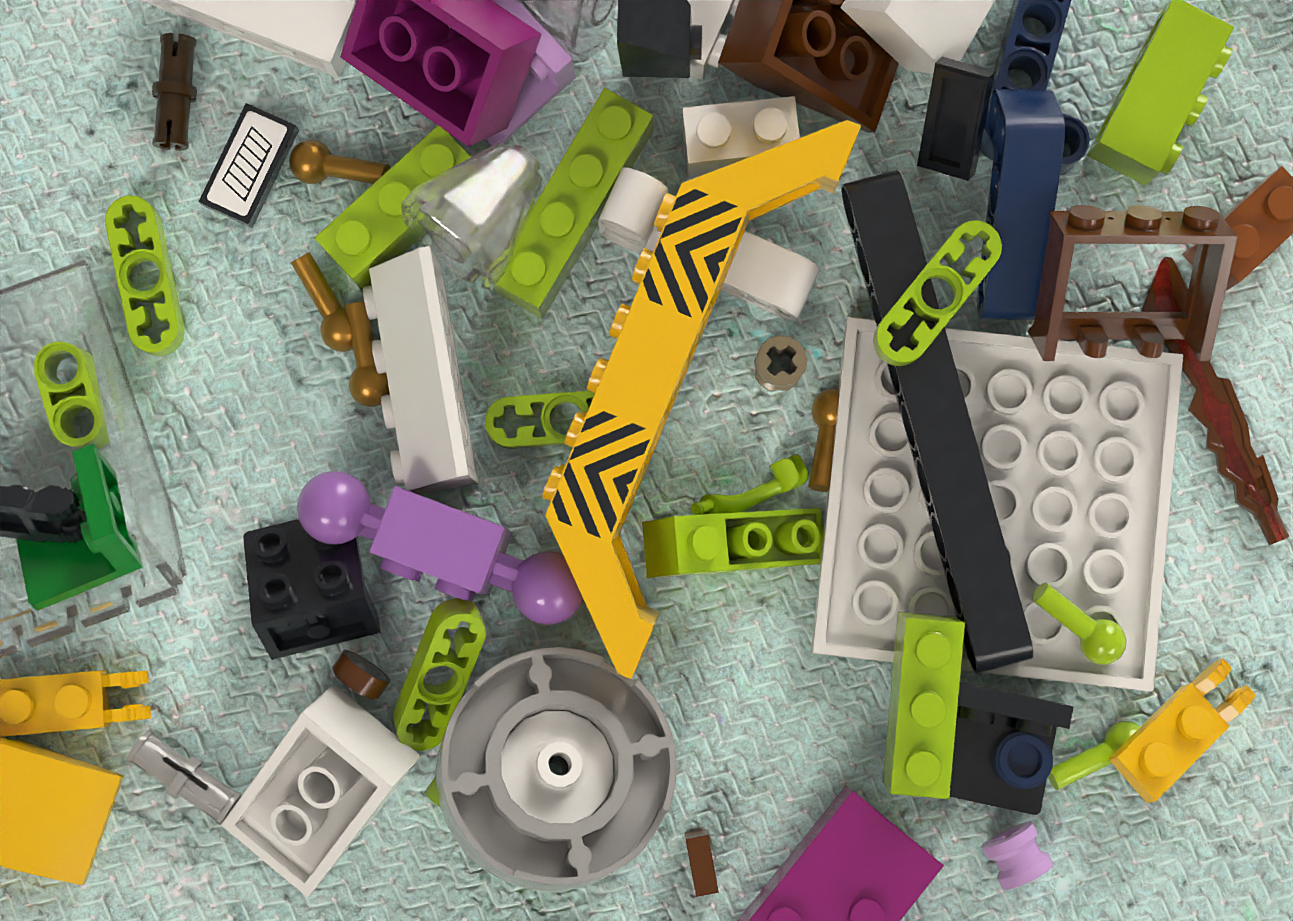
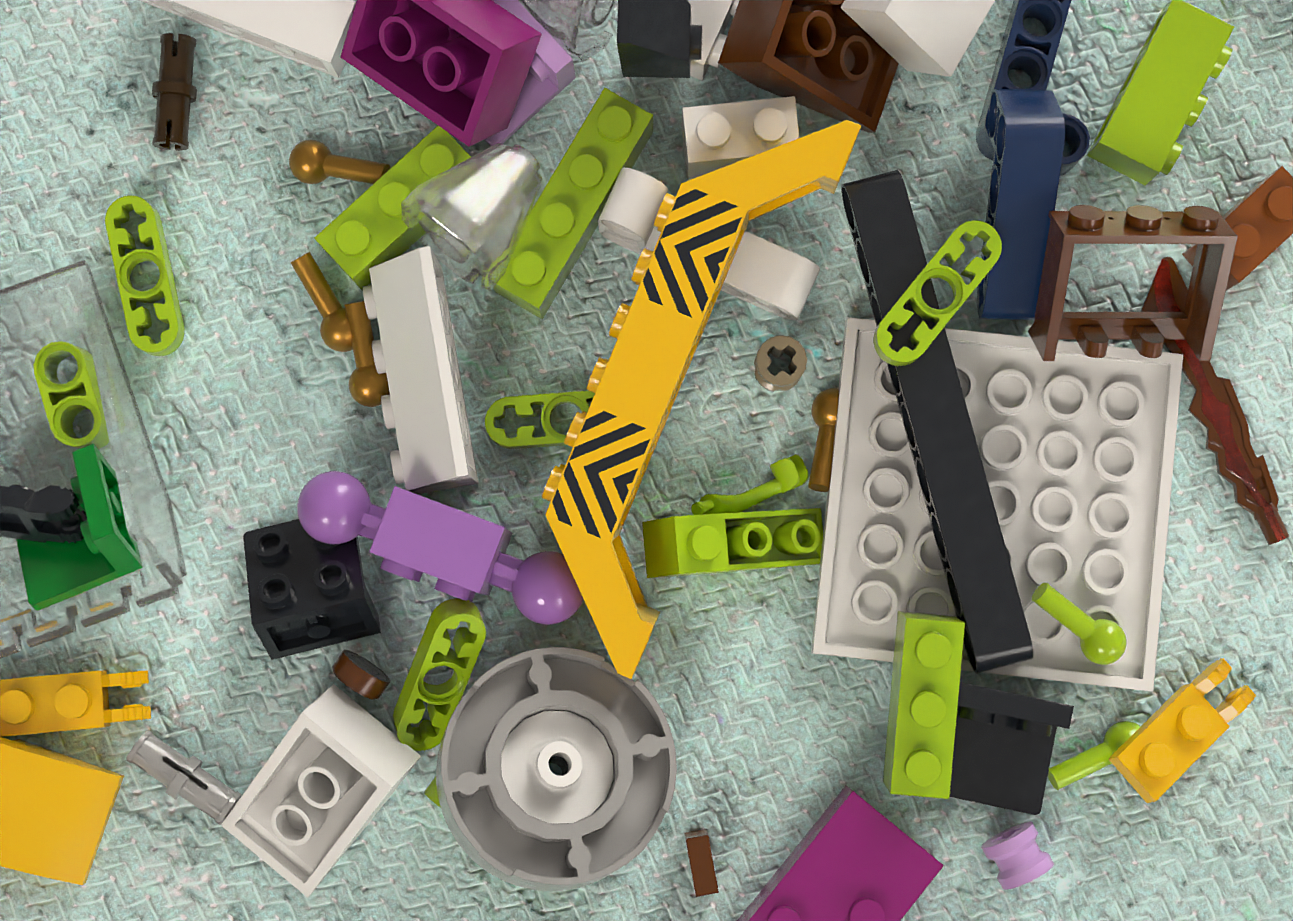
(248, 165): tile -> none
(955, 118): black tile -> none
(1022, 759): dark blue tile -> none

